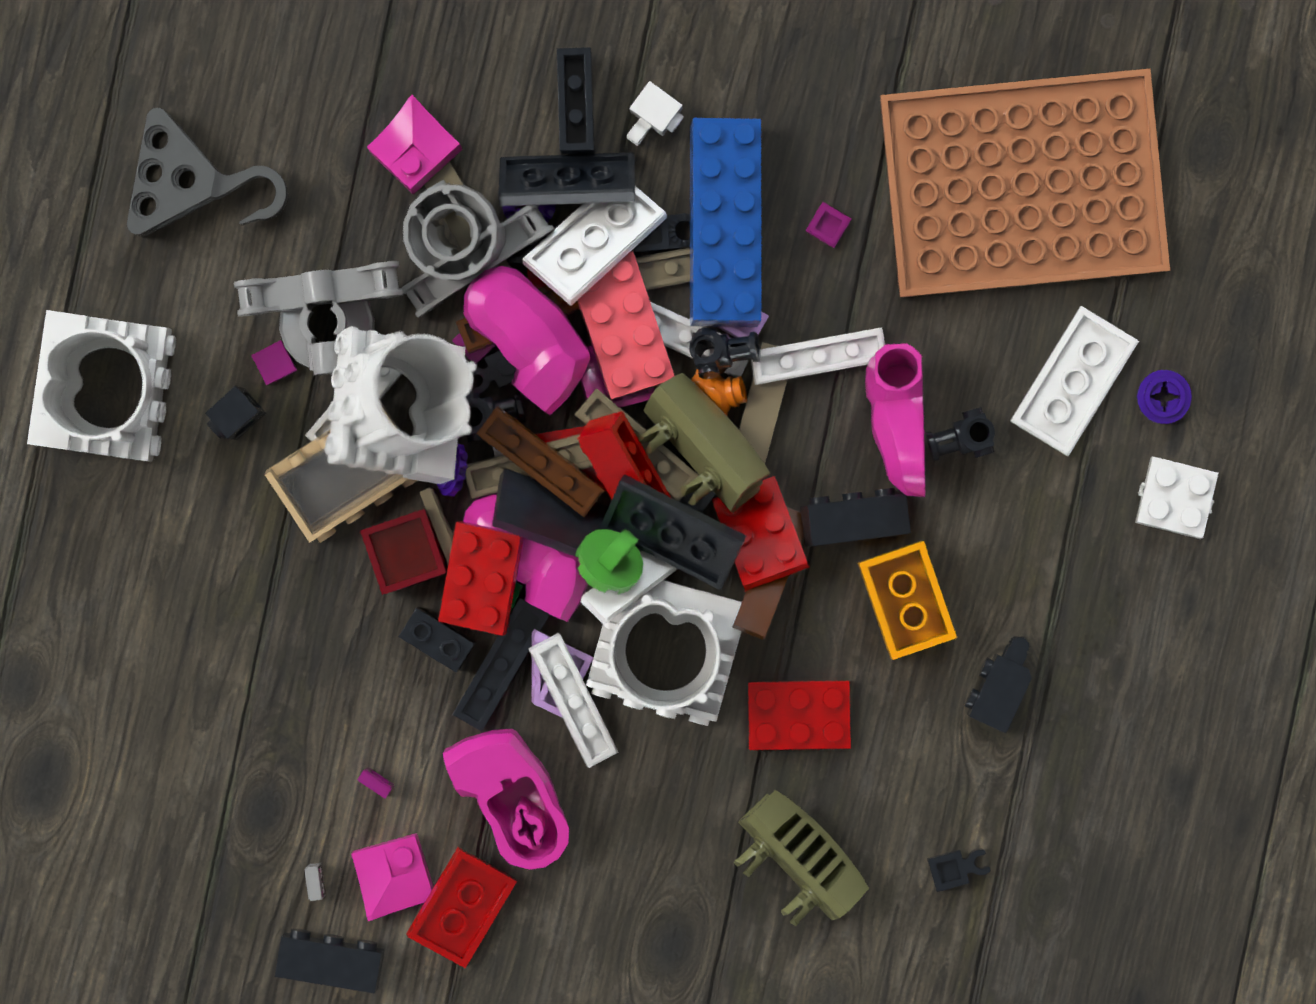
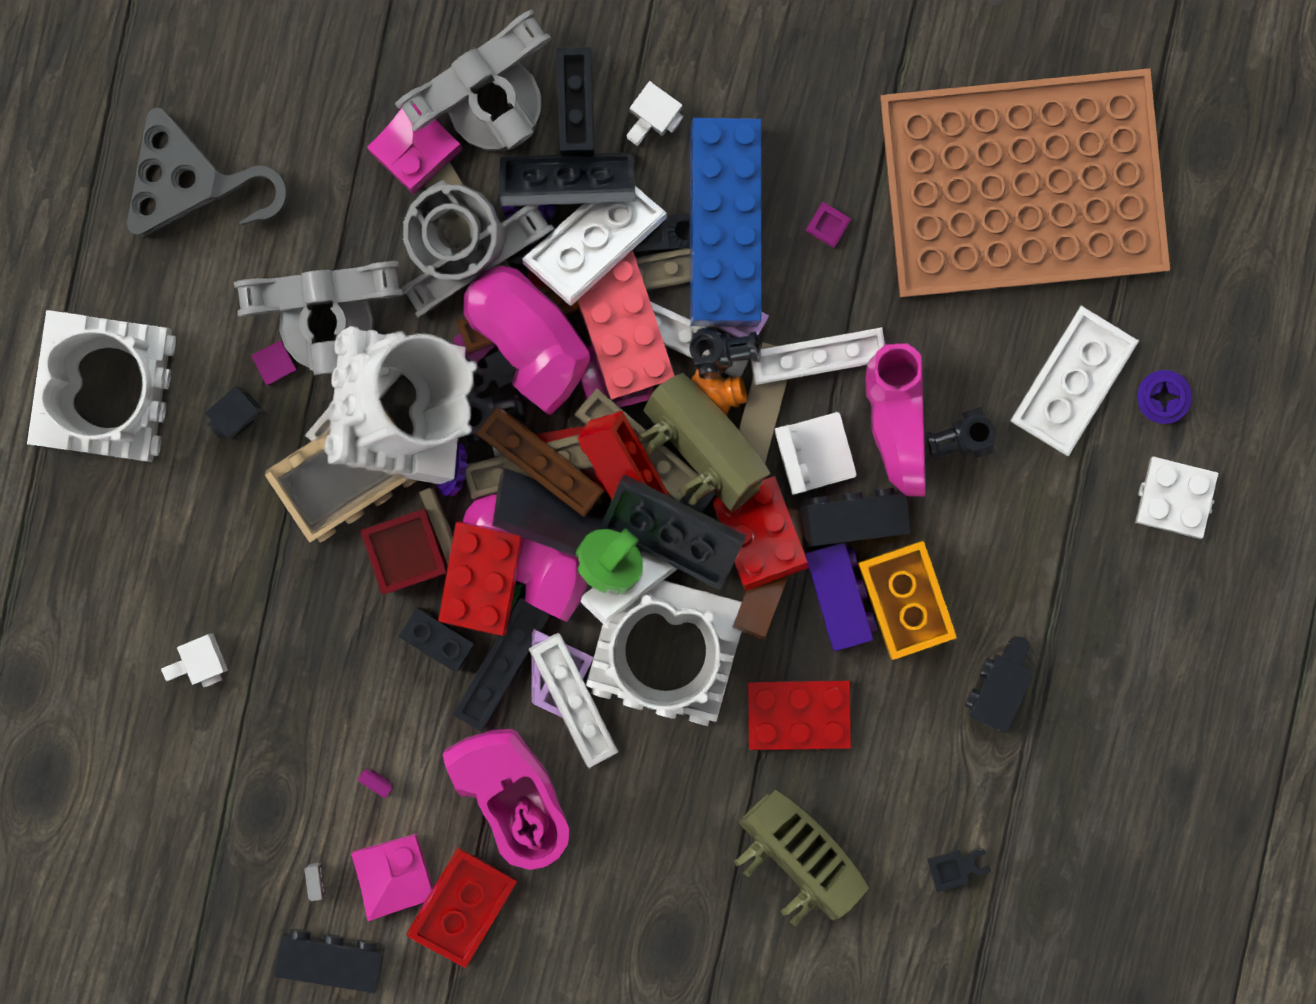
(200, 660): none -> white brick
(492, 62): none -> light grey piece
(815, 453): none -> white bracket
(840, 596): none -> dark purple brick

